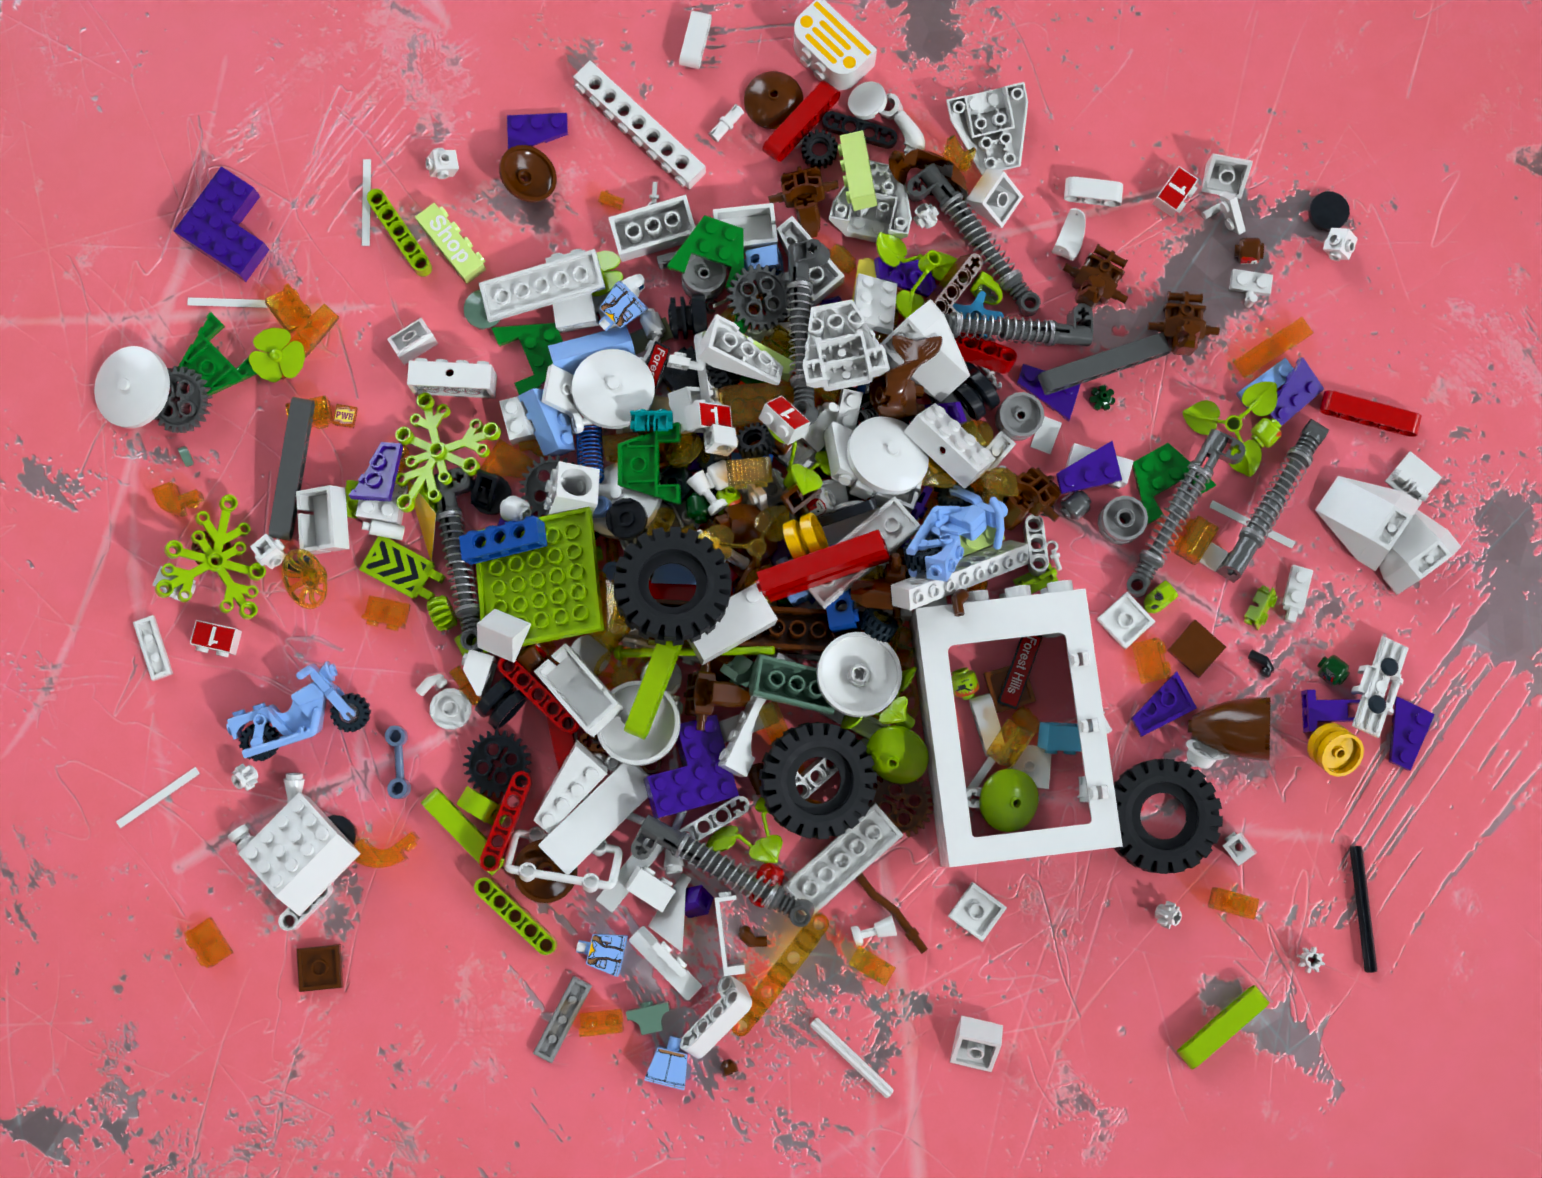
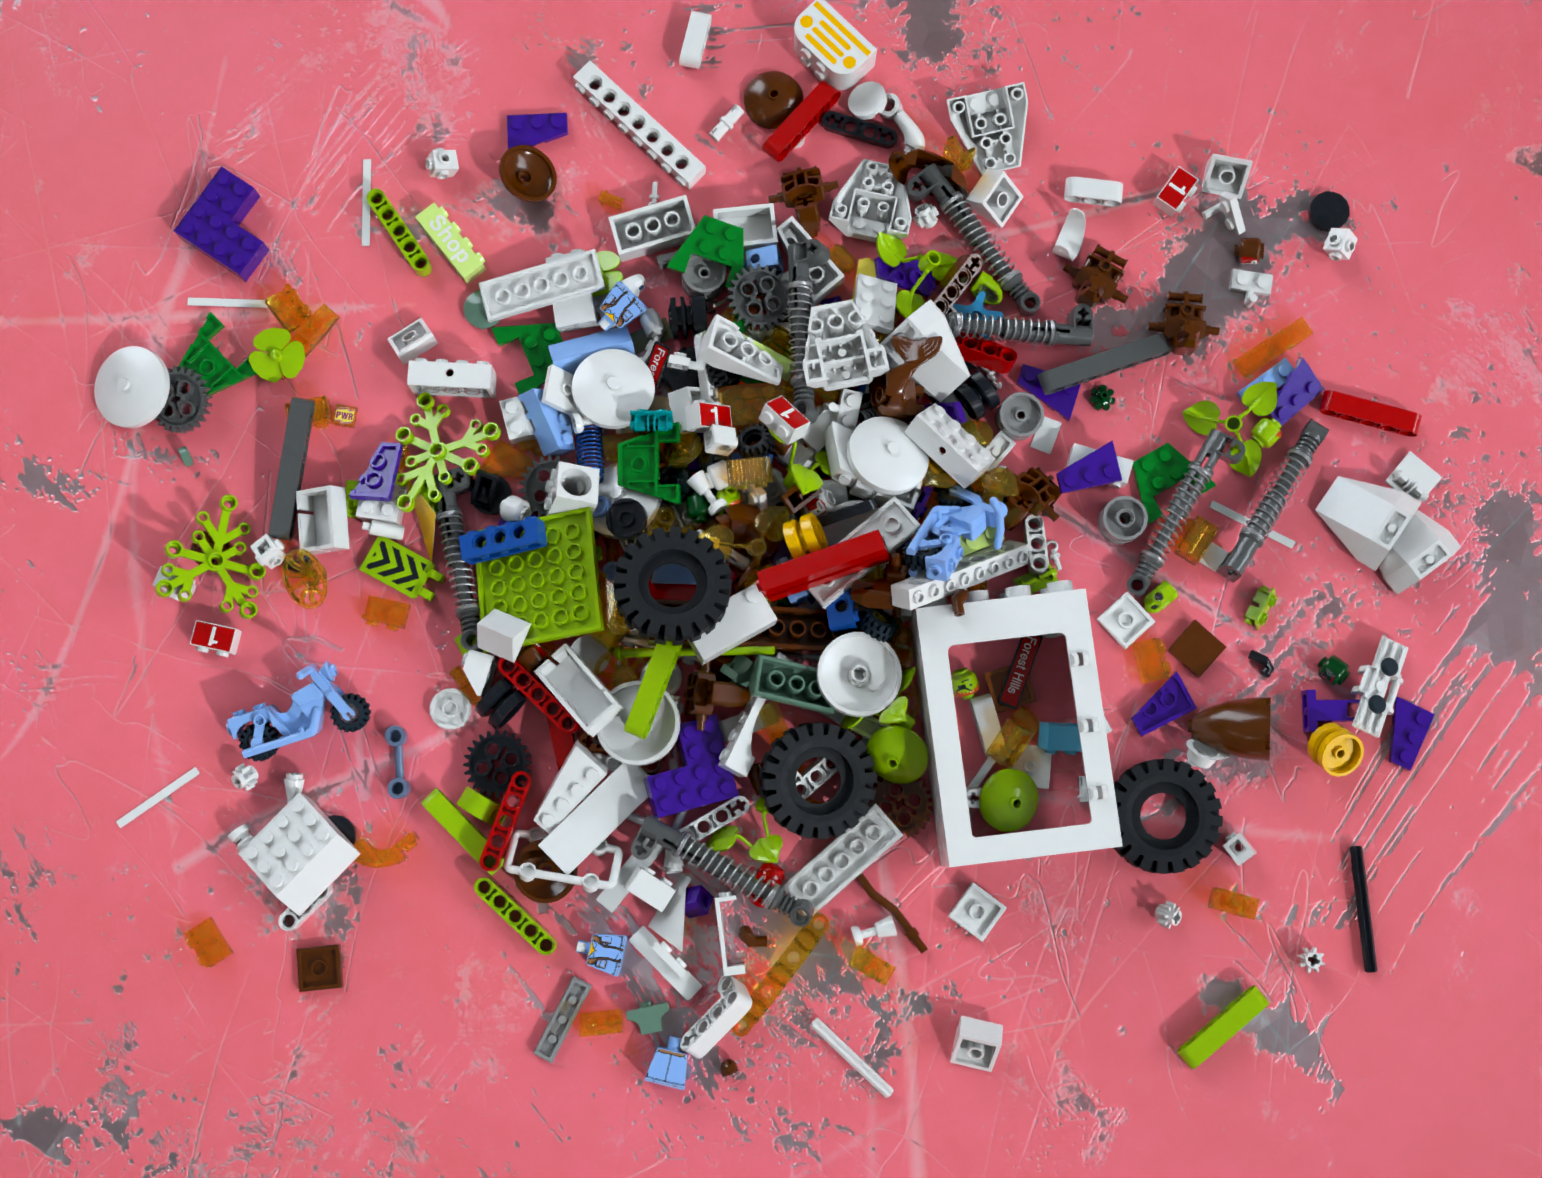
(153, 648): white tile -> none
(171, 501): clear yellow brick -> none
(430, 681): white arm -> none
(441, 613): lime gear -> none
(819, 137): black tyre -> none
(858, 171): yellowish green brick -> none
(1075, 505): dark grey head -> none
(1296, 592): white hinge -> none

